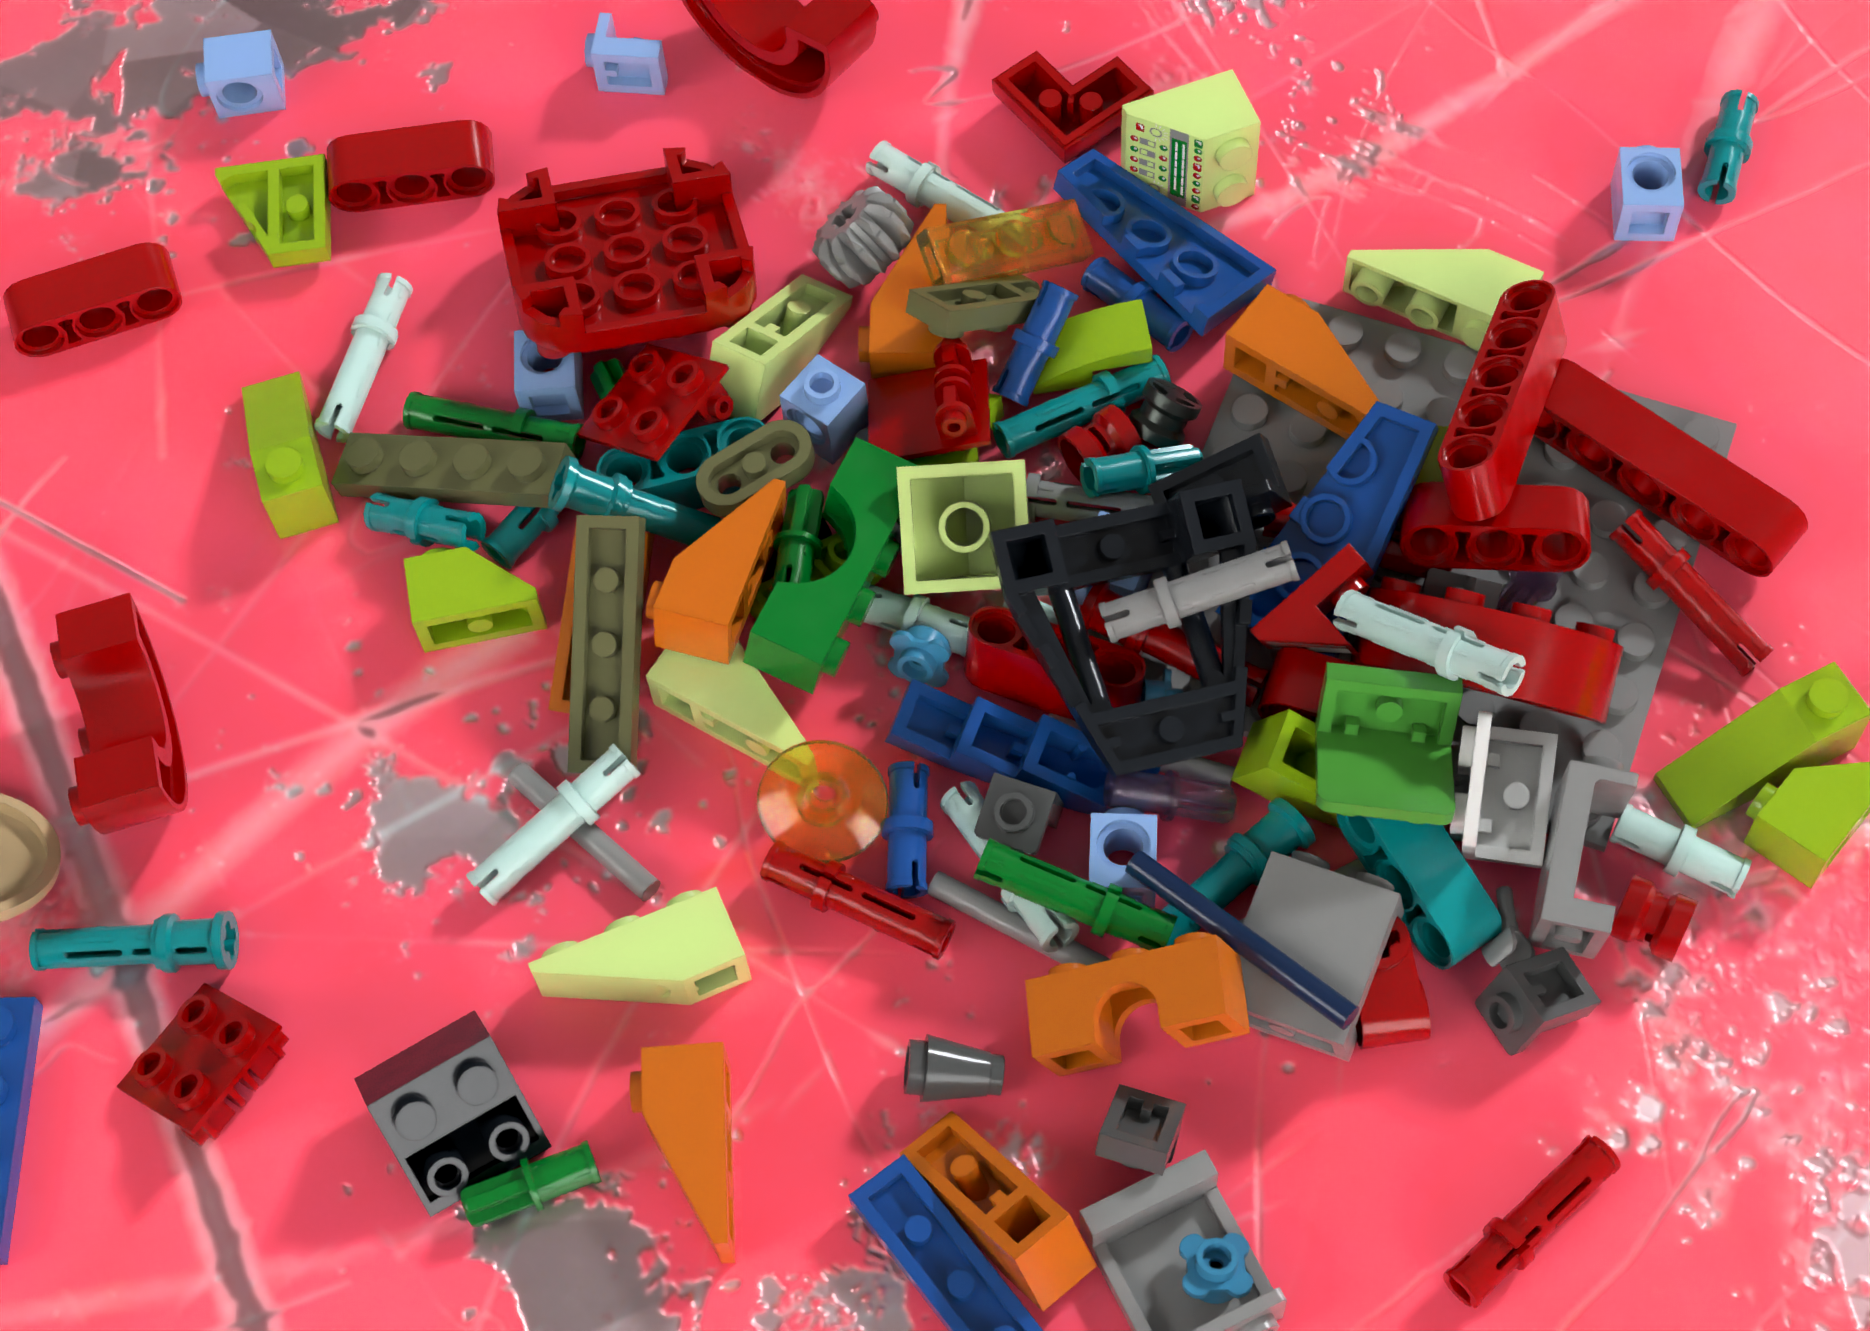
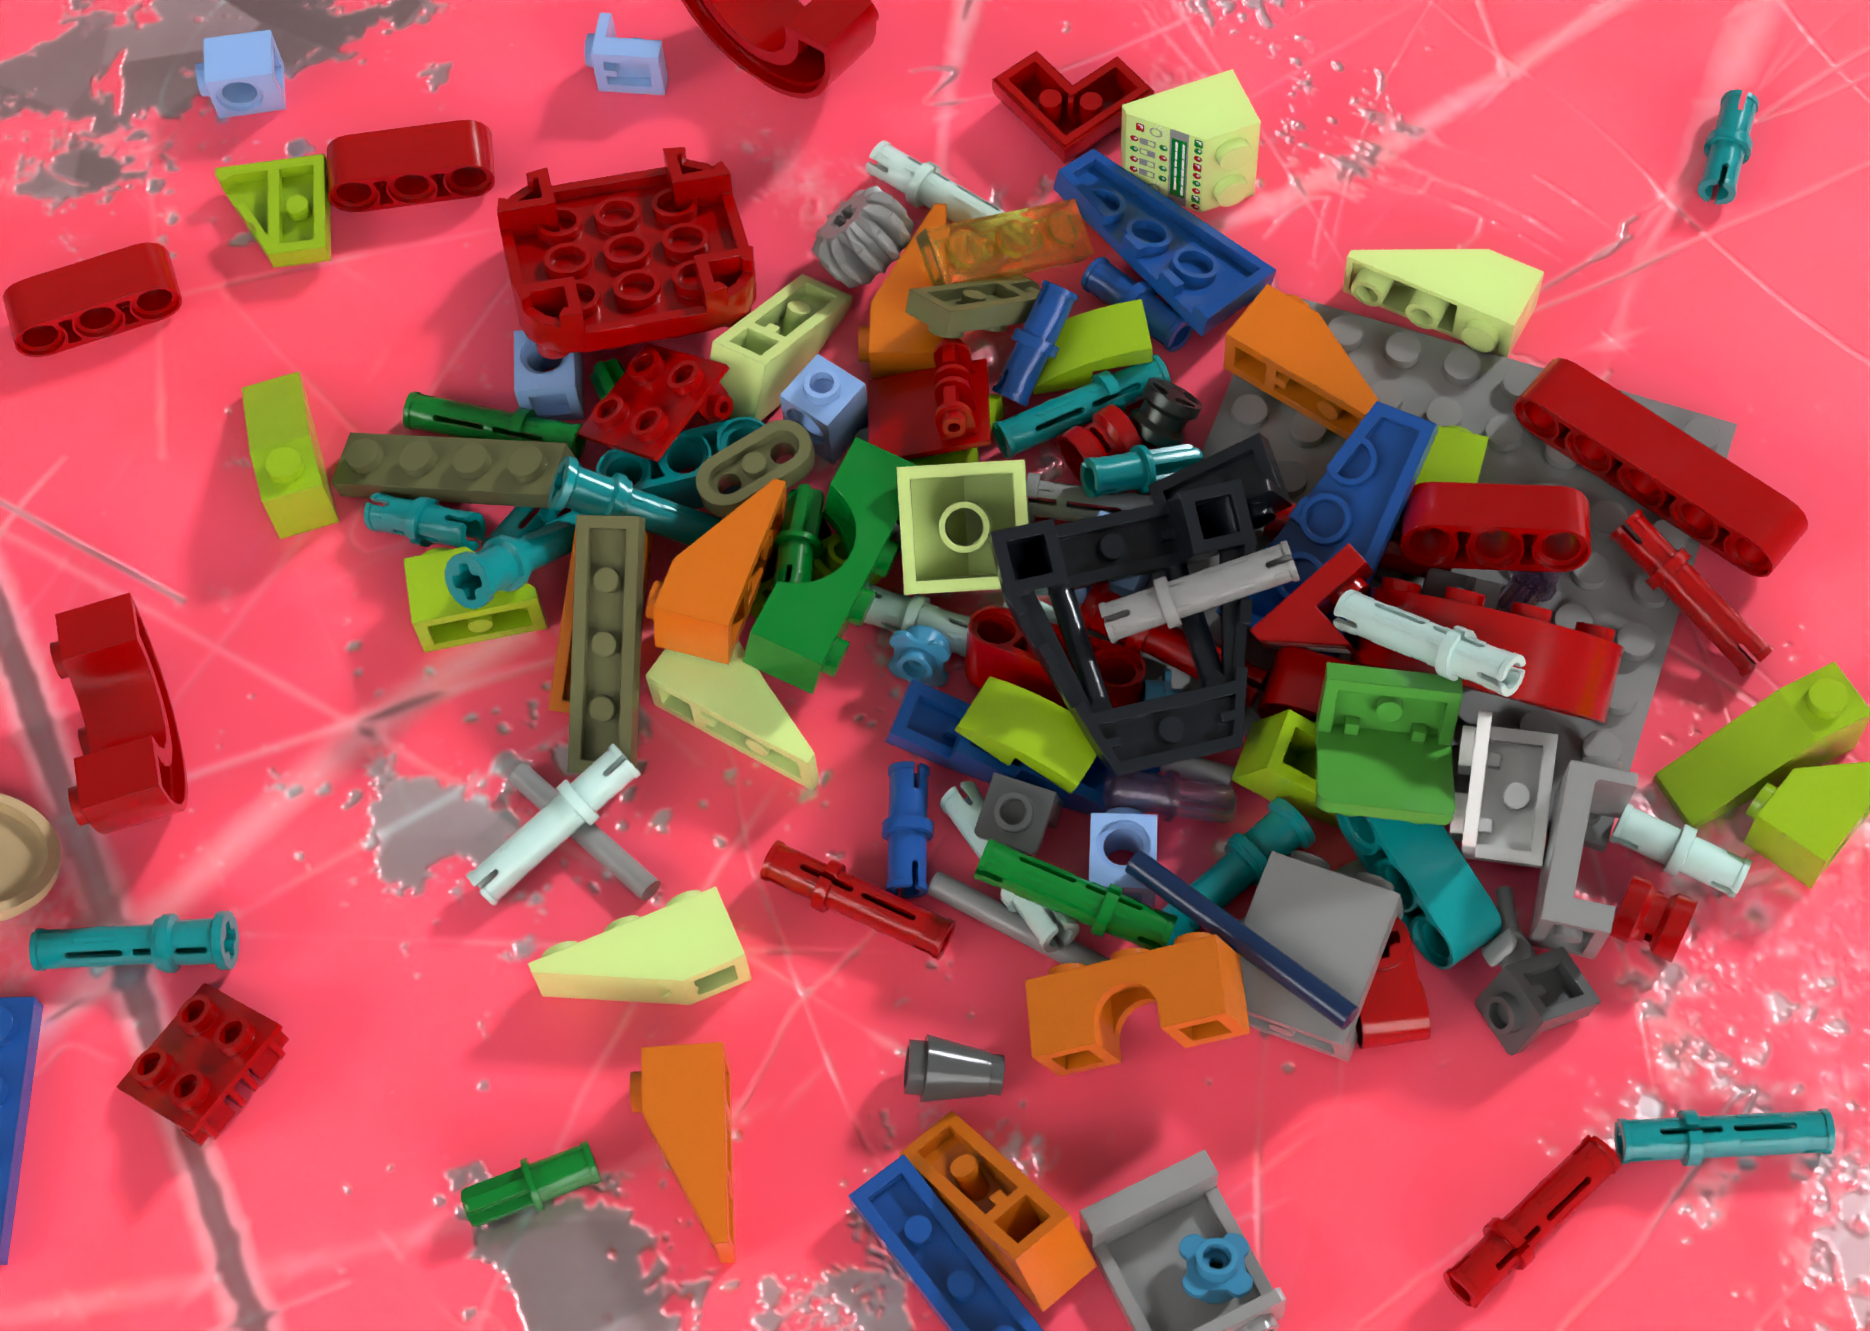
(372, 336): light aqua pin -> none
(451, 1112): slope -> none
(508, 561): none -> teal pin
(815, 826): dish -> none
(1028, 727): none -> lime slope
(1140, 1130): dark grey bracket -> none
(1502, 401): red beam -> none
(1646, 193): light blue brick -> none
(1721, 1136): none -> teal pin

